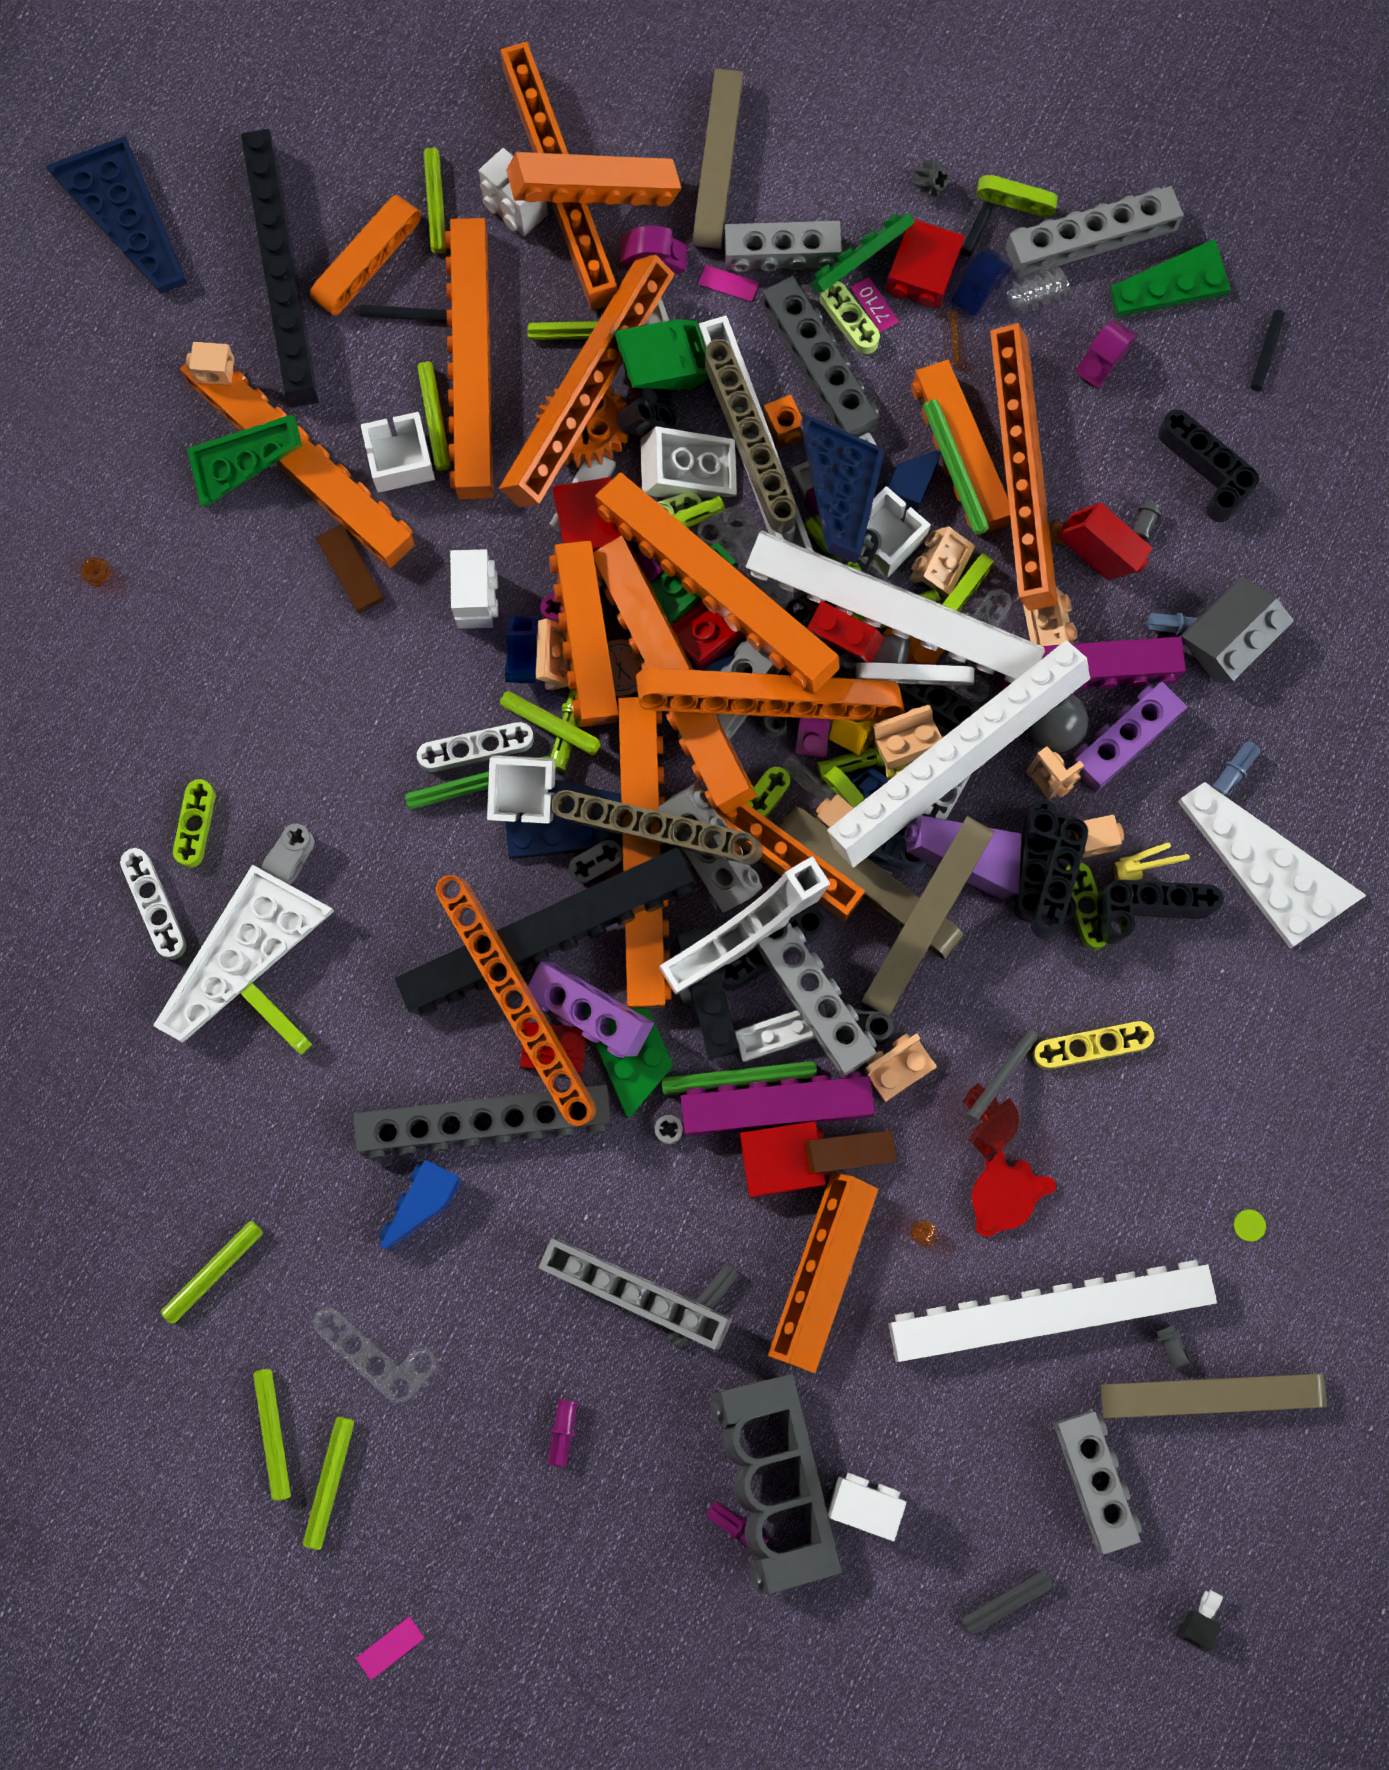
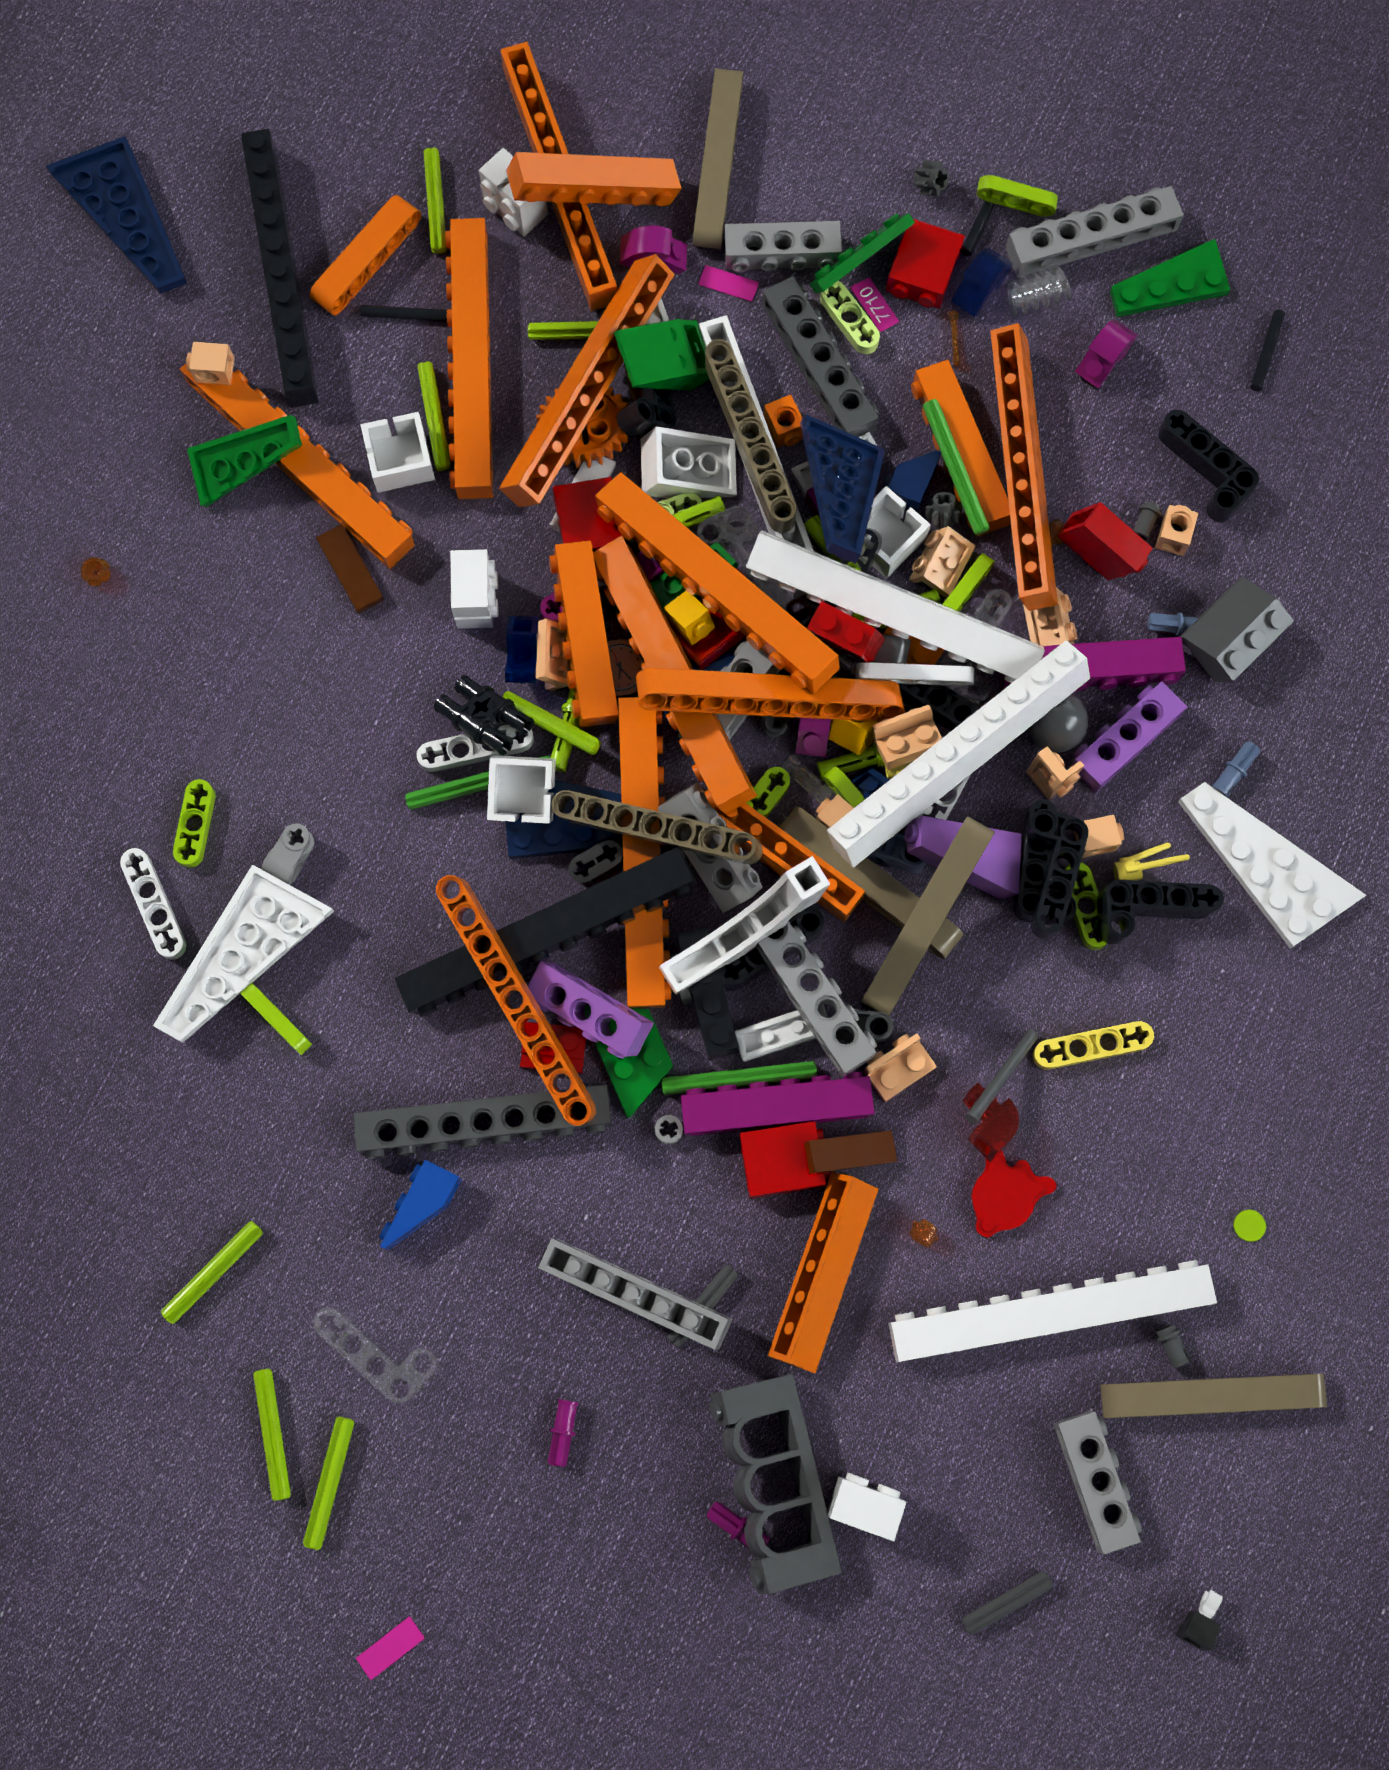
(483, 714): none -> black pin
(689, 617): none -> yellow brick
(943, 510): none -> dark grey gear
(1173, 540): none -> light nougat brick

